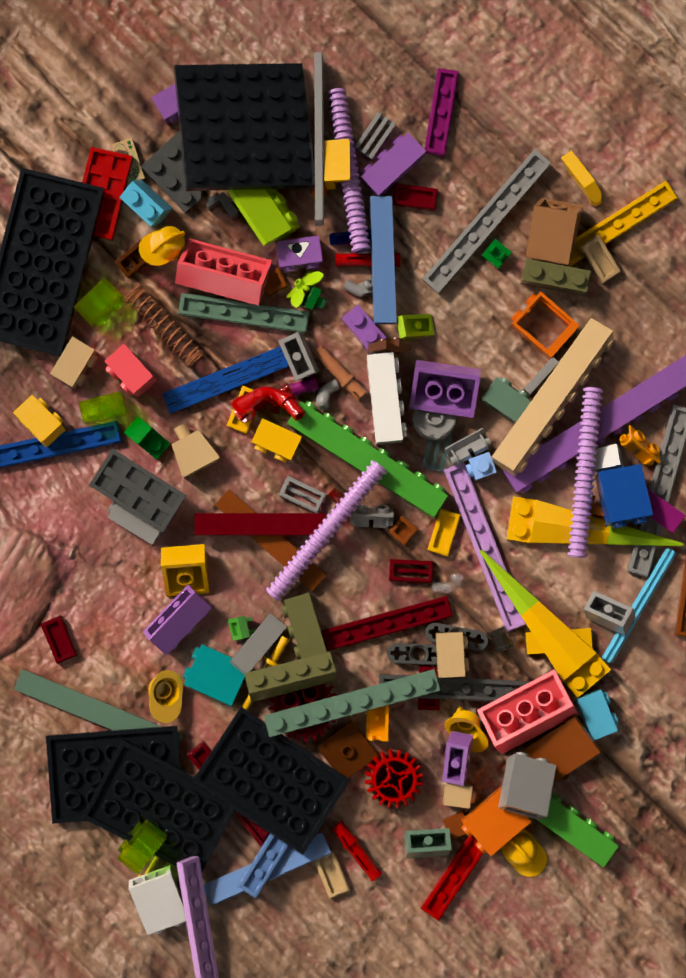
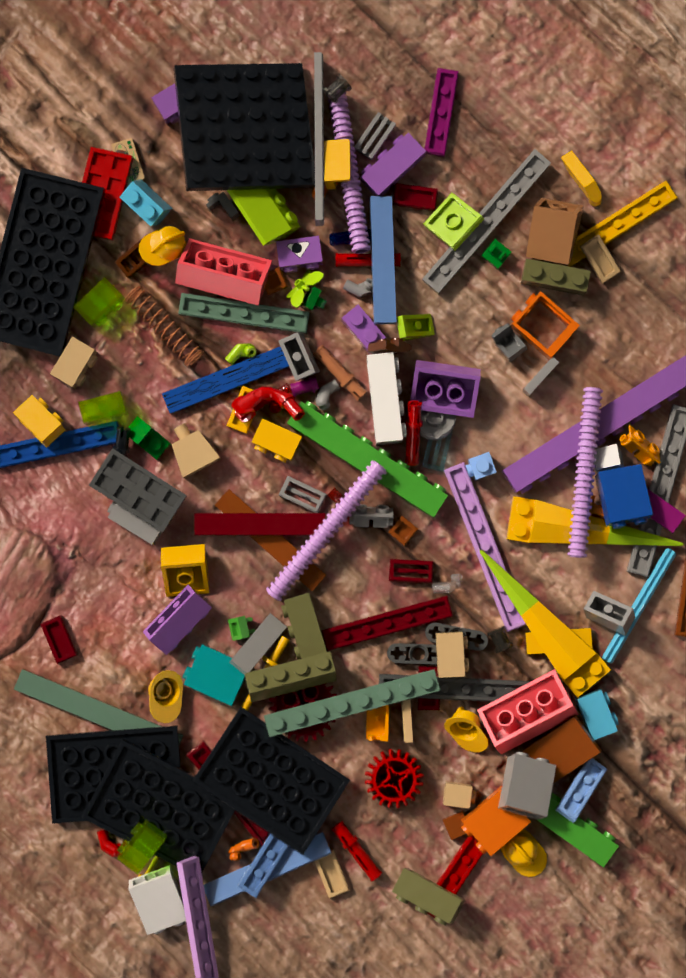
(106, 845): none -> red arm
(122, 441): none -> black pin
(130, 370): coral brick -> none
(167, 171): dark grey plate -> none
(241, 350): none -> lime arm
(245, 845): none -> orange arm
(337, 89): none -> clear smoke bush
(347, 750): reddish brown plate -> none
(407, 721): none -> tan tile
(413, 426): none -> red pin
(427, 843): sand green brick -> none
(428, 896): none -> olive brick
(444, 532): yellow tile -> none
(453, 221): none -> lime tile
(457, 758): medium lavender brick -> none
(462, 449): light grey hinge -> none
(505, 399): sand green brick -> none
(508, 342): none -> dark grey bracket
(553, 397): tan brick -> none
(581, 790): none -> light blue tile

